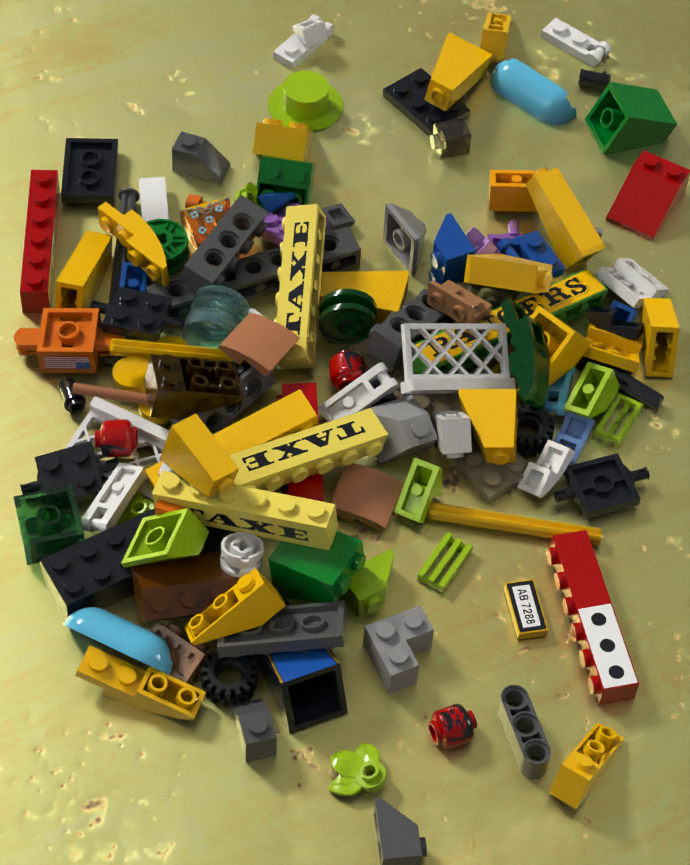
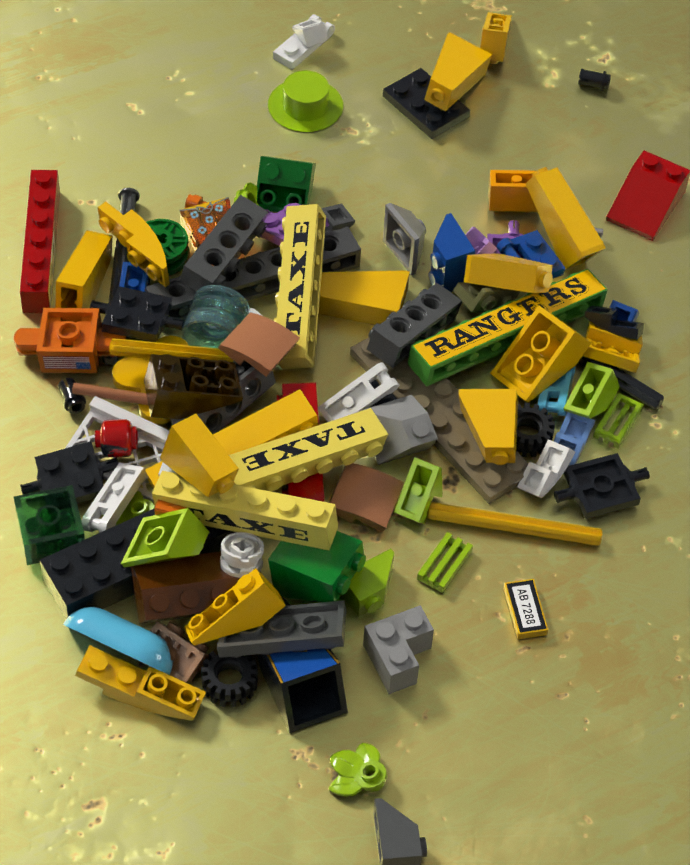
(89, 170): black plate -> none
(153, 198): white slope -> none
(198, 158): dark grey slope -> none
(255, 729): dark grey slope -> none
(275, 201): blue slope -> none
(282, 141): yellow slope -> none
(345, 368): red head -> none
(347, 316): dark green wheel -> none
(451, 138): clear smoke brick -> none
(451, 383): white fence -> none
(452, 726): red head -> none
(453, 432): white slope -> none
(457, 302): medium nougat bracket -> none
(524, 744): dark grey beam -> none
(530, 357): dark green slope -> none
(532, 92): medium azure brick -> none
(575, 42): white plate -> none
(585, 765): yellow slope -> none
(592, 618): red brick -> none
(629, 118): green slope -> none
(631, 282): white slope -> none
(659, 337): yellow slope -> none

